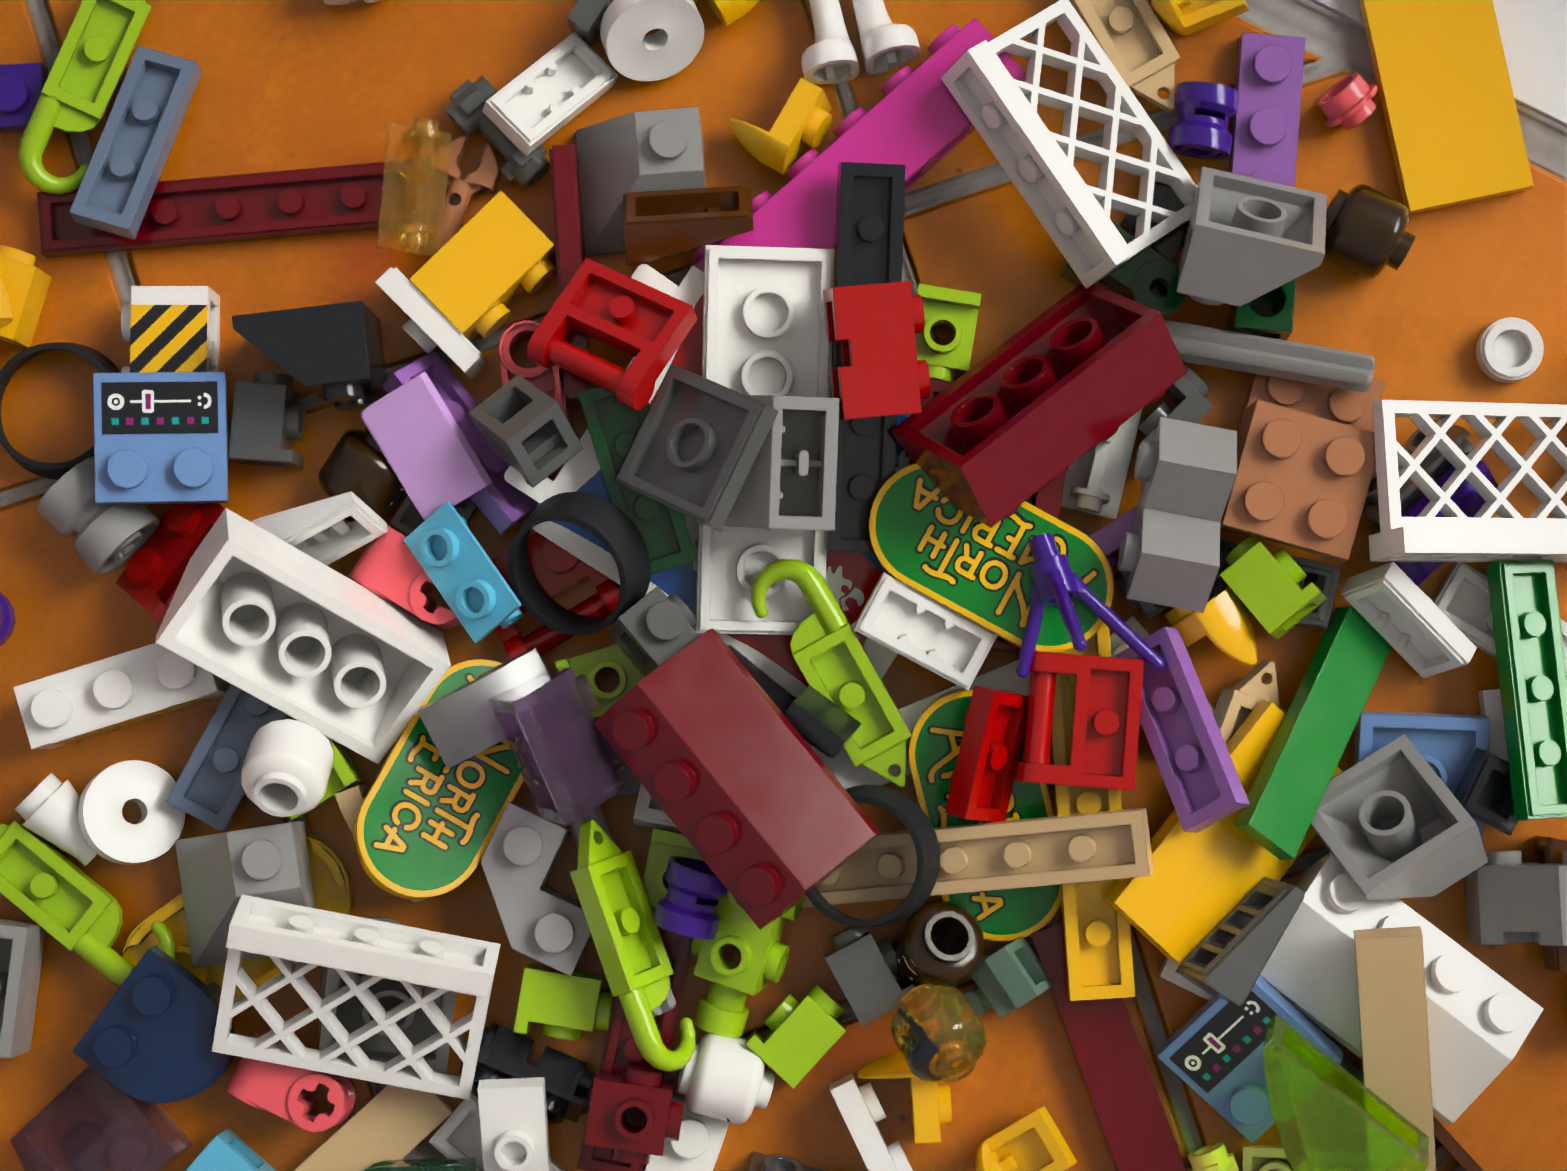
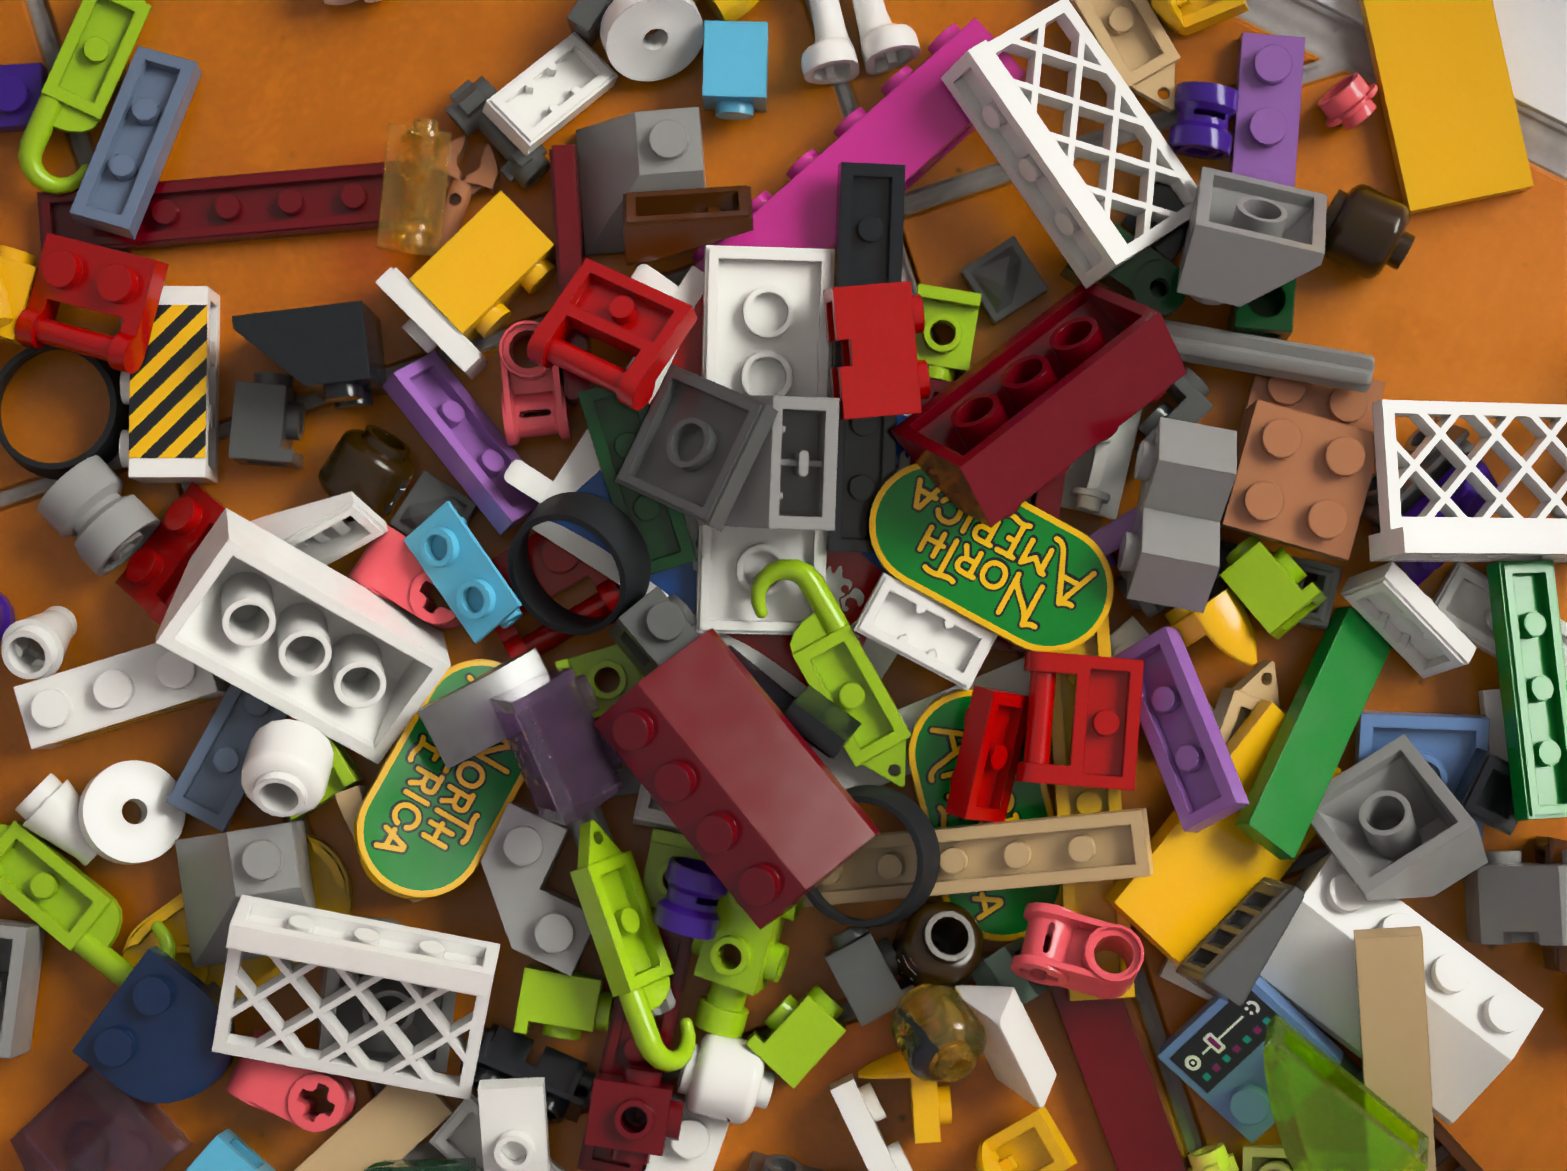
(38, 643): none -> white cone
(96, 281): none -> red plate
(160, 438): medium blue plate -> none
(425, 446): lavender slope -> none
(526, 429): dark grey brick -> none
(735, 68): none -> medium azure brick
(799, 125): yellow plate -> none
(1004, 280): none -> dark grey tile
(1011, 1042): none -> white slope
(1057, 586): dark purple plant -> none
(1072, 950): none -> coral piece
(1509, 350): white tile -> none

